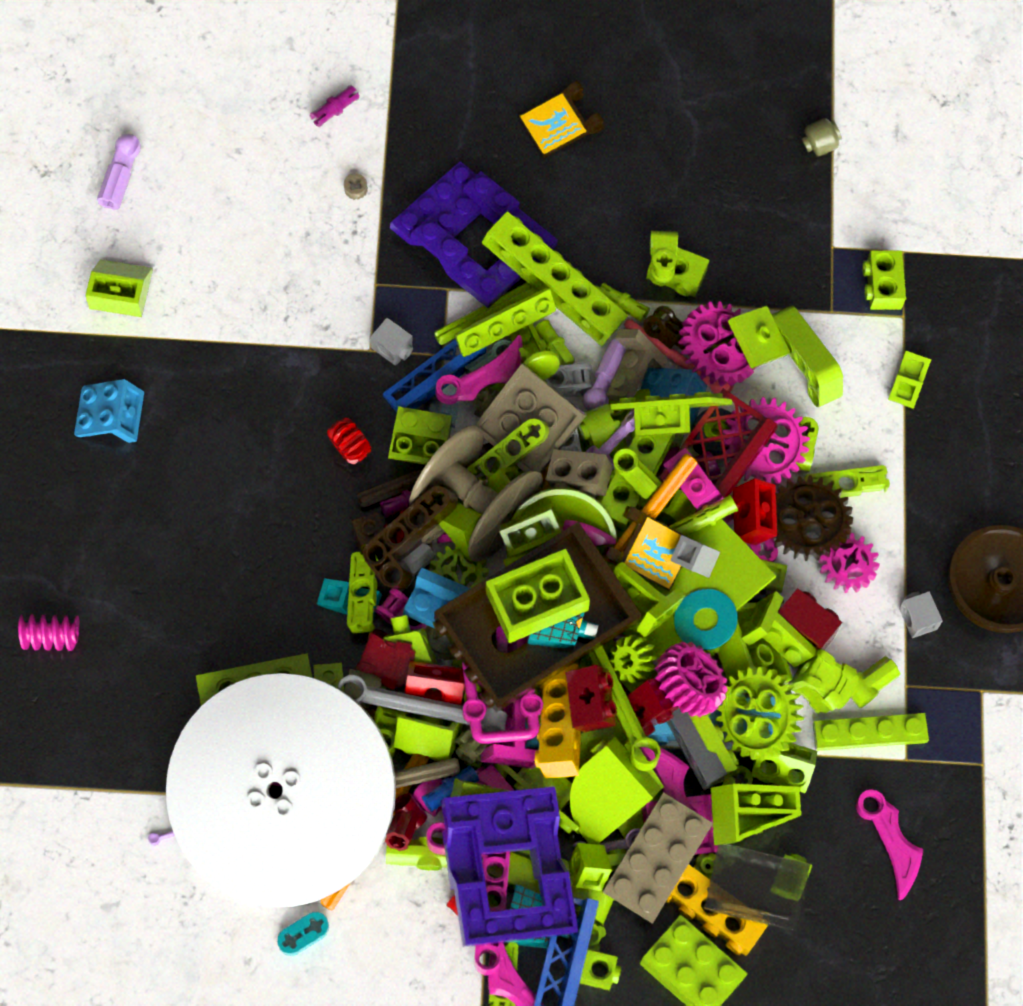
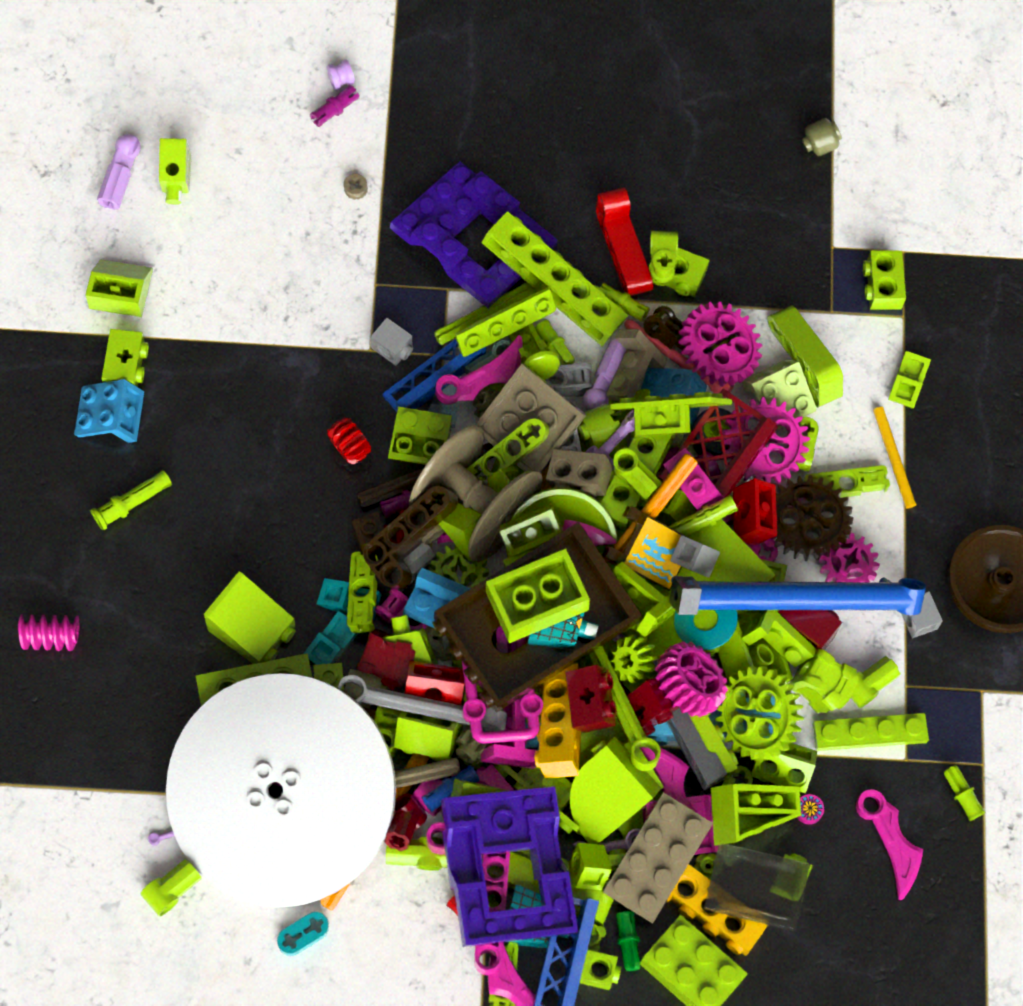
(120, 506): none -> lime pin
(123, 346): none -> lime brick
(165, 892): none -> lime piece
(174, 169): none -> torso
(249, 621): none -> lime slope
(331, 642): none -> teal slope
(340, 74): none -> lavender wheel
(559, 122): flag -> none
(622, 242): none -> red beam
(628, 940): none -> green axle
(691, 595): none -> blue piece
(759, 337): lime plate -> none
(785, 383): none -> yellowish green bracket
(811, 809): none -> tile
(894, 457): none -> yellow bar
(964, 793): none -> lime axle

